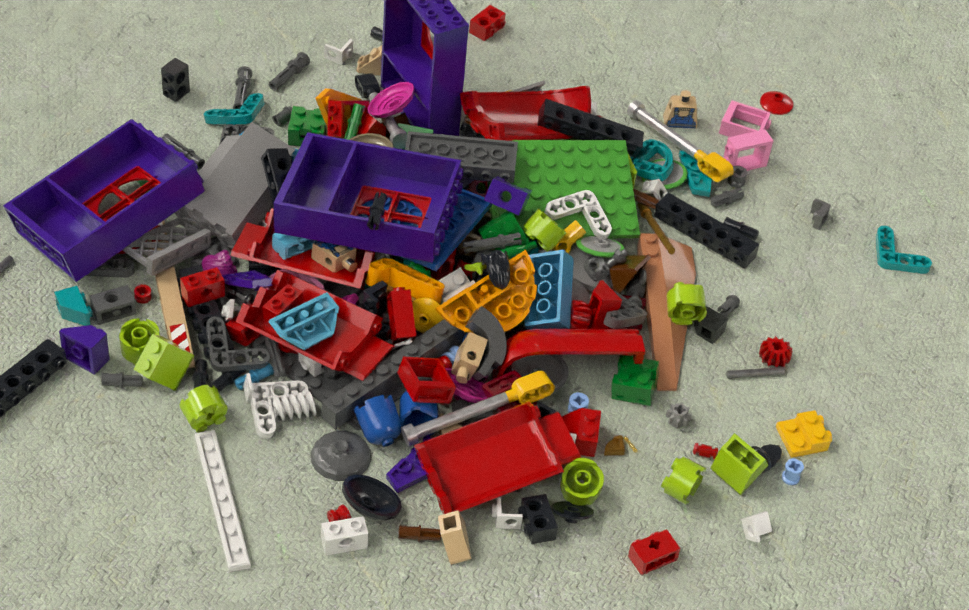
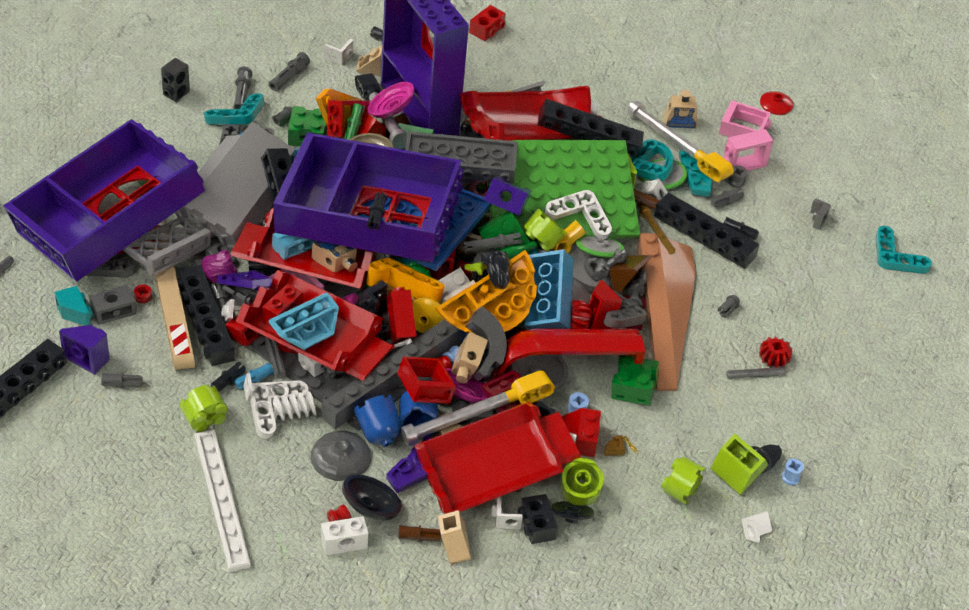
(134, 338): lime brick -> none
(164, 362): lime slope -> none
(189, 153): dark grey pin -> none
(200, 376): black axle -> none
(202, 287): red brick -> none
(228, 356): dark grey beam -> none
(653, 551): red brick -> none
(678, 415): light grey gear -> none
(686, 303): lime brick -> none
(705, 450): red piece -> none
(711, 326): pearl dark grey slope -> none
(804, 434): yellow plate -> none

